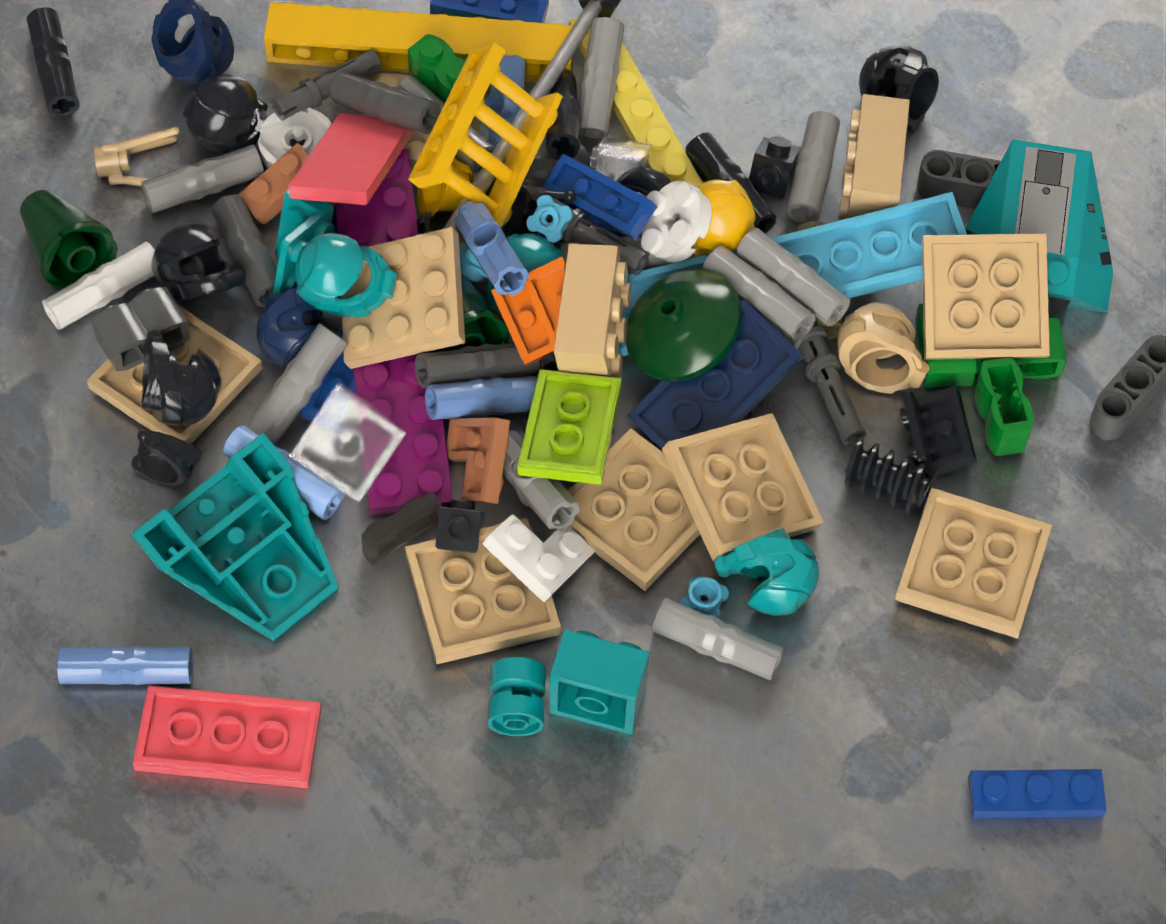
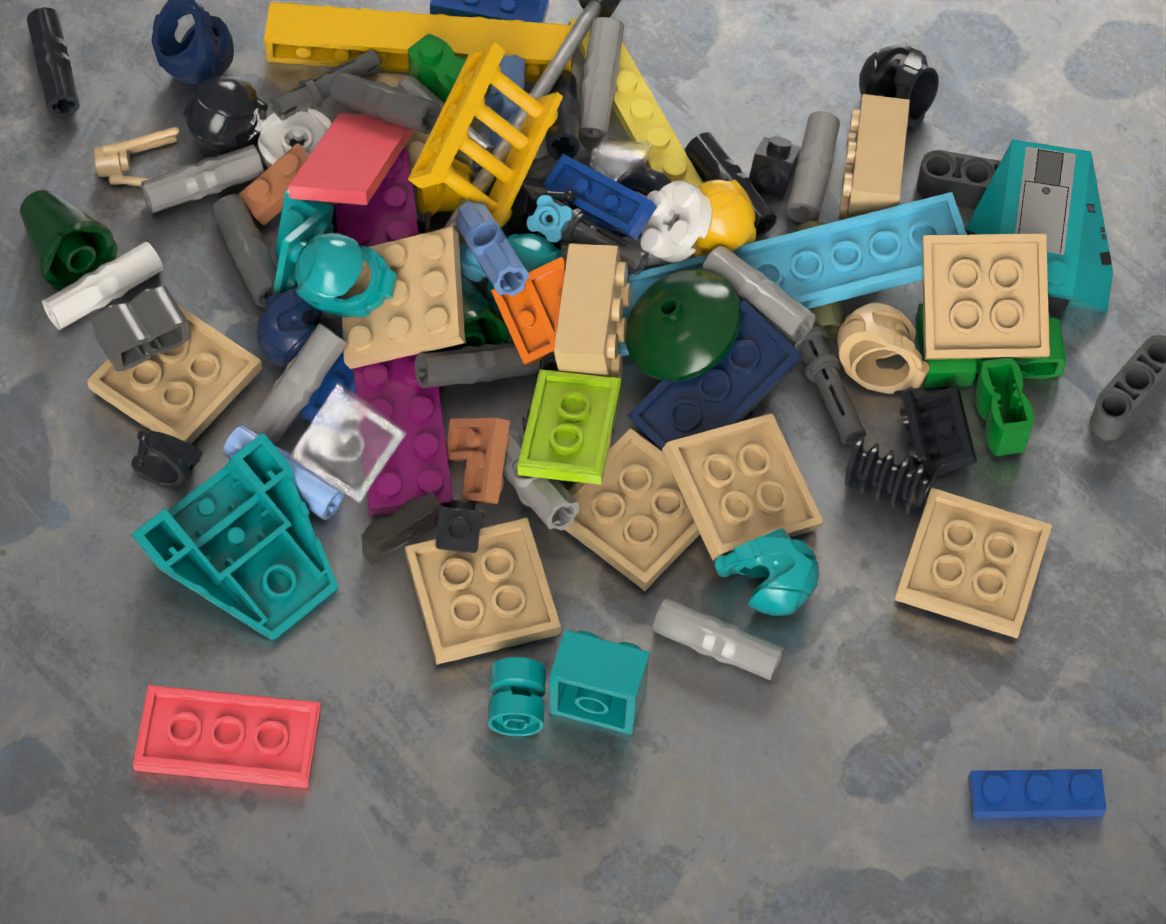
(125, 665): medium blue axle -> none
(174, 391): black helmet -> none
(190, 262): black helmet -> none
(480, 397): medium blue axle -> none
(538, 564): white plate -> none
(707, 587): medium azure plate -> none
(793, 276): light grey axle -> none

